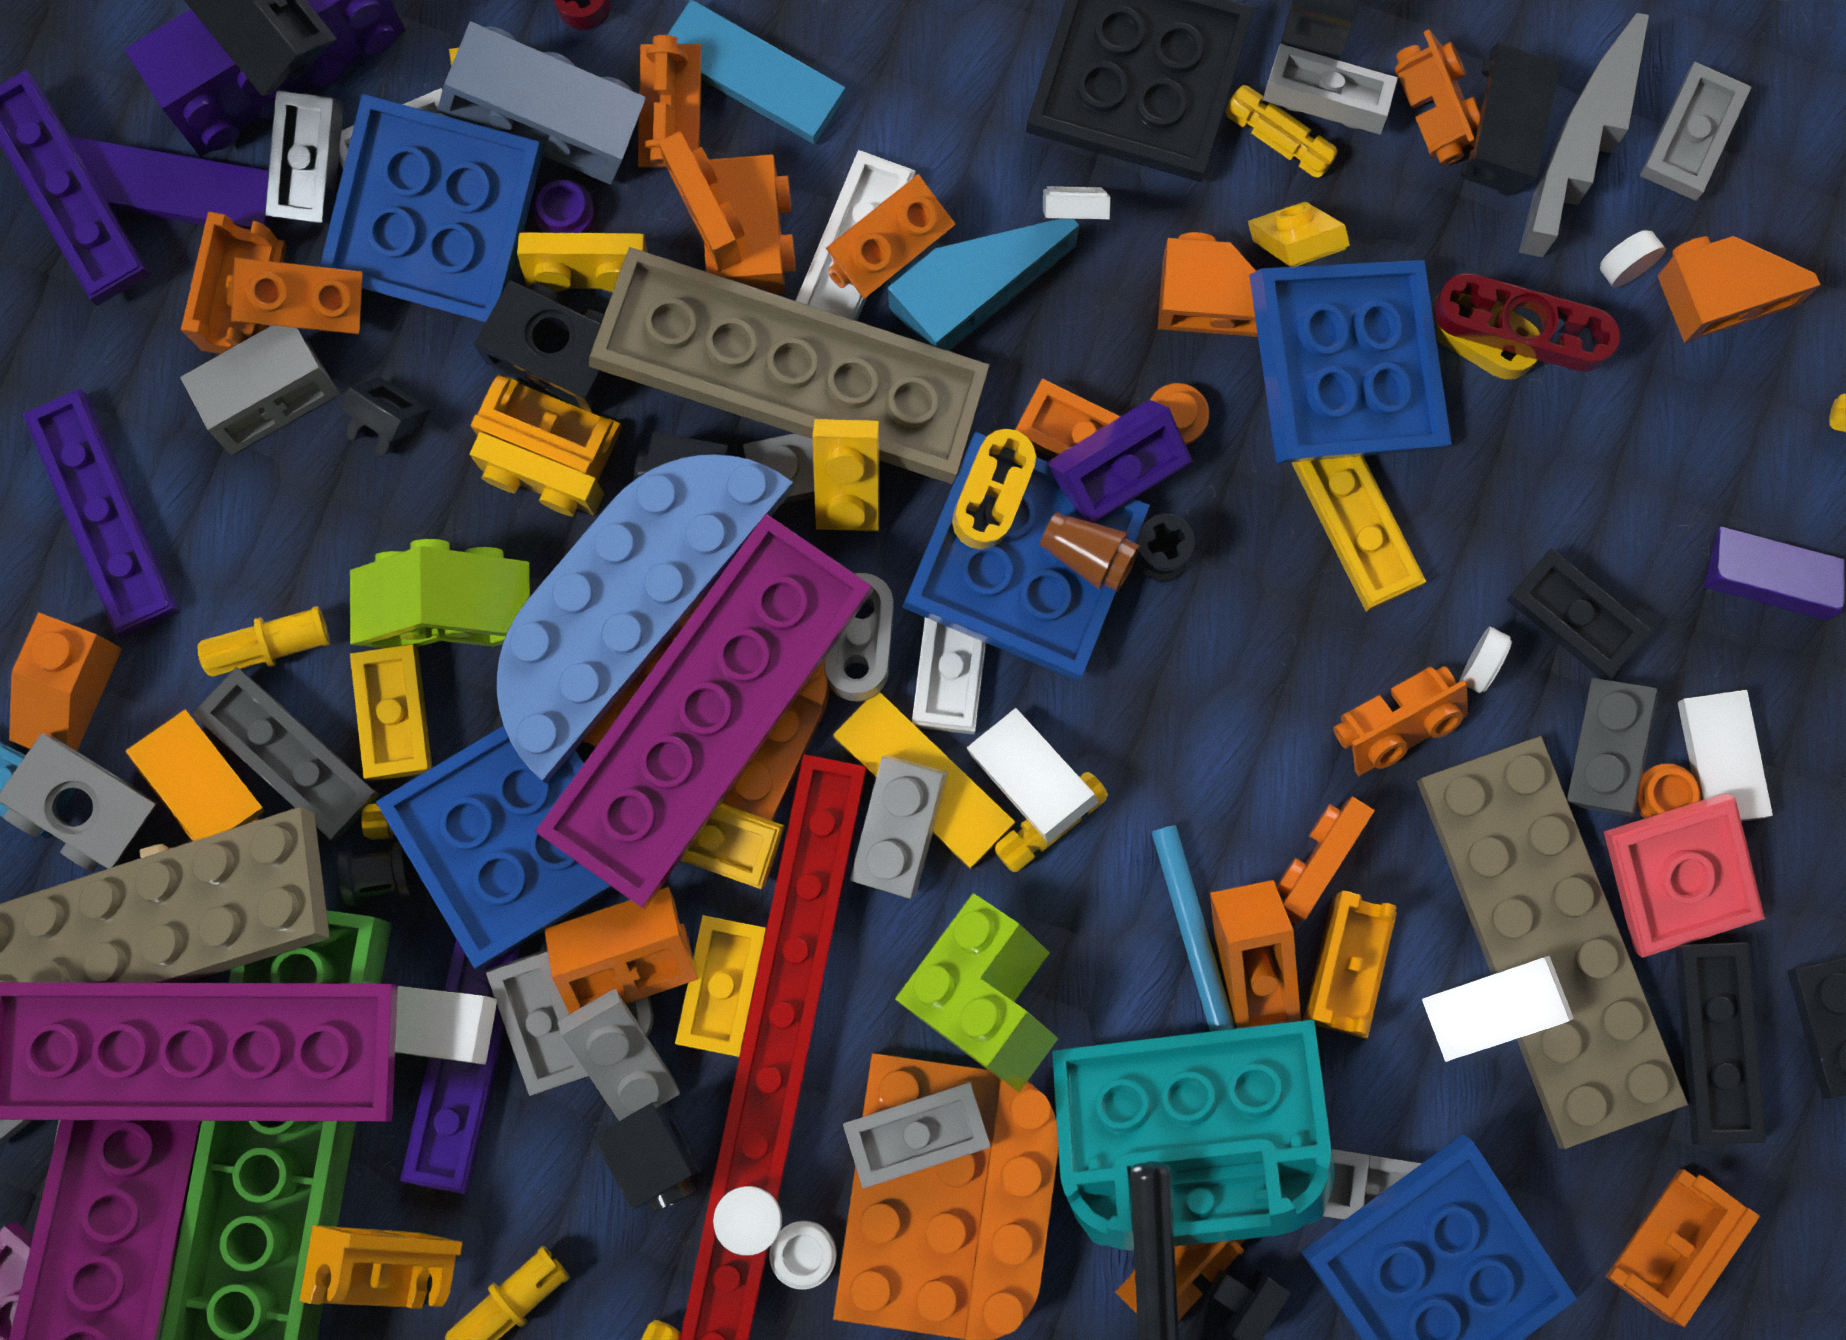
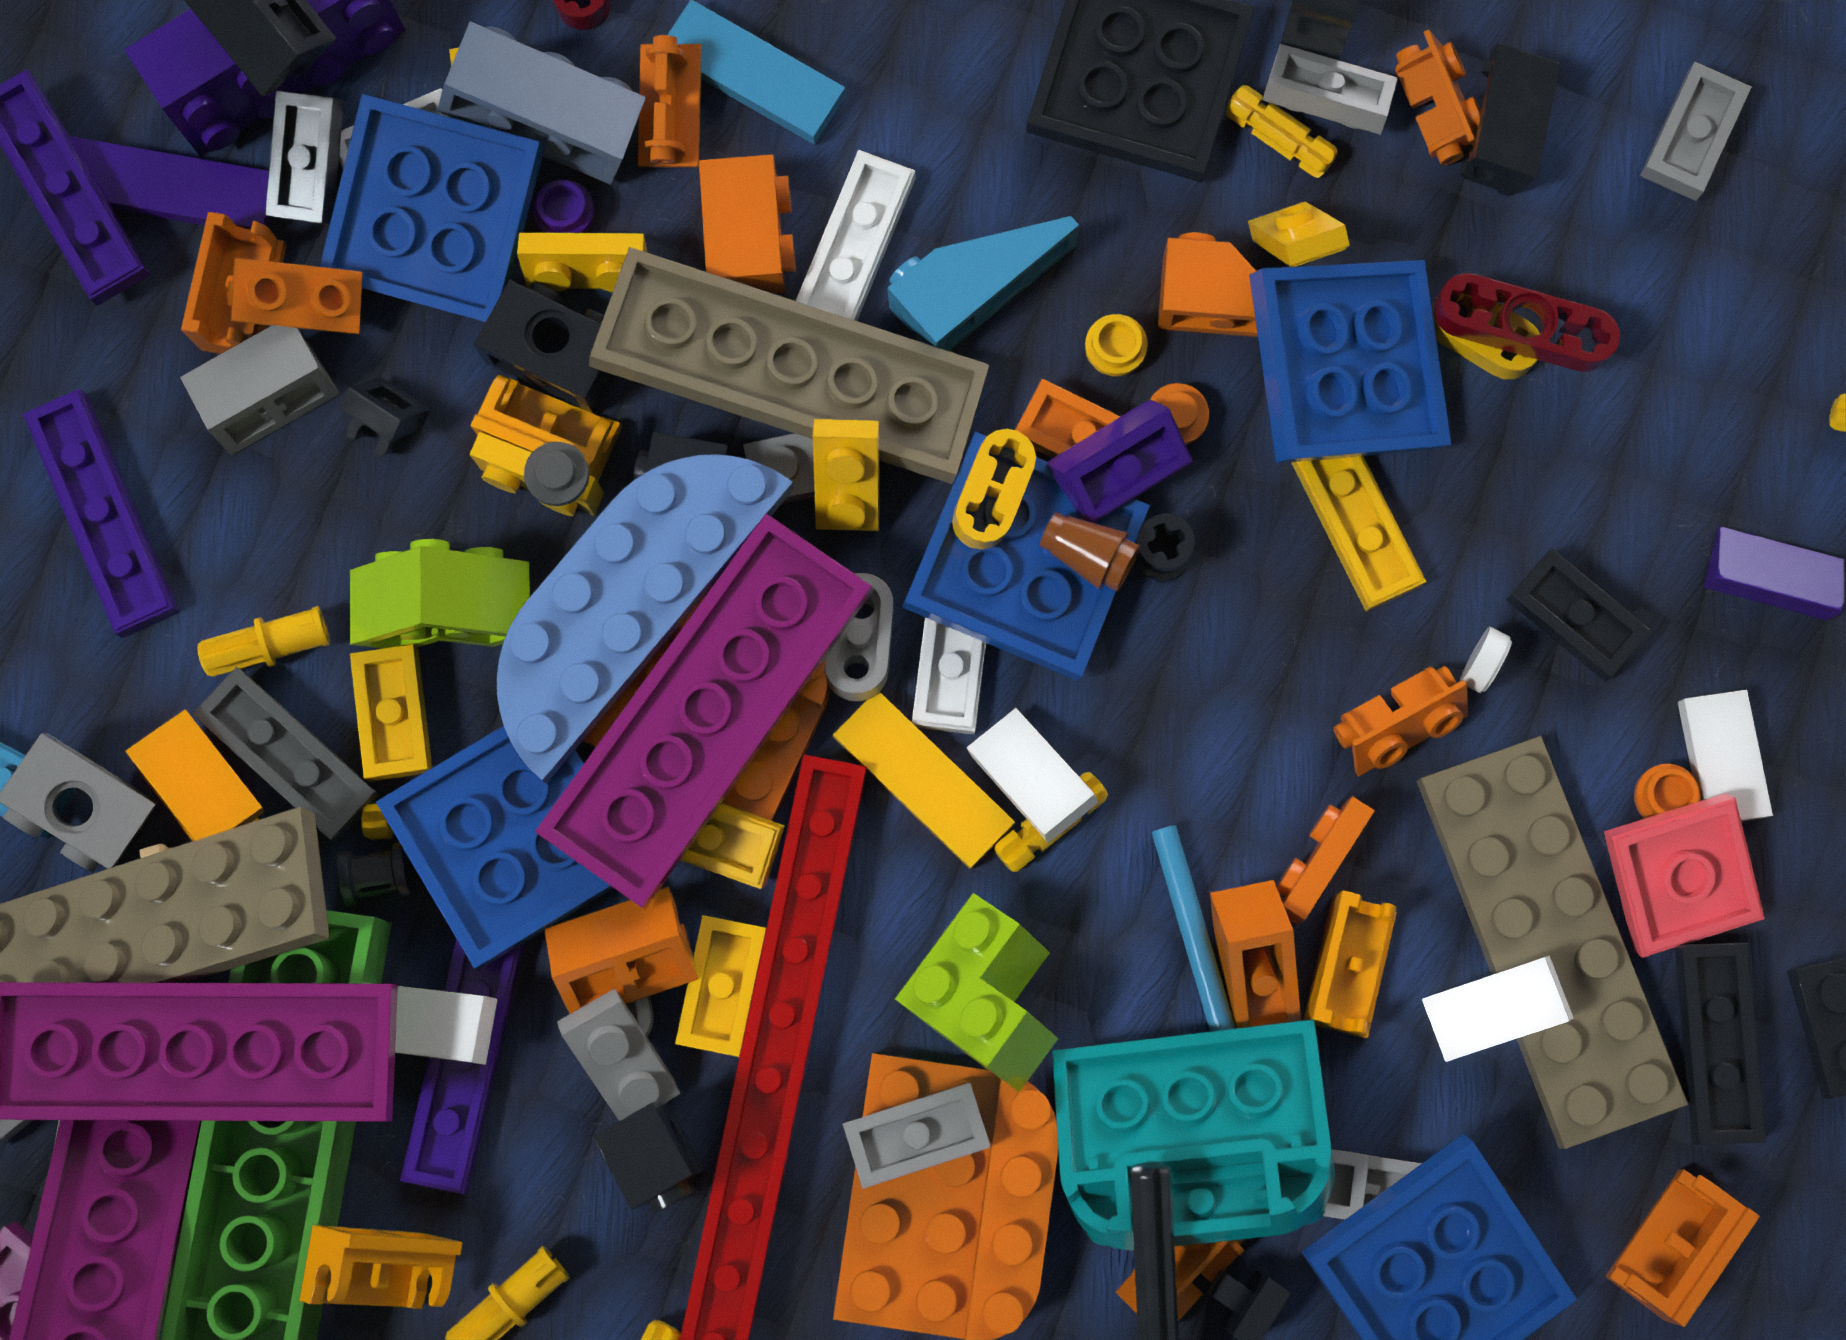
(58, 681): orange slope -> none
(530, 1014): light grey plate -> none
(556, 473): none -> dark grey plate
(692, 178): orange plate -> none
(747, 1220): white tile -> none
(803, 1255): white tile -> none
(888, 238): orange hinge -> none
(898, 826): light grey plate -> none
(1076, 202): white tile -> none
(1116, 345): none -> yellow plate
(1593, 125): light grey slope -> none
(1613, 747): dark grey plate -> none
(1632, 258): white tile -> none
(1729, 285): orange slope -> none

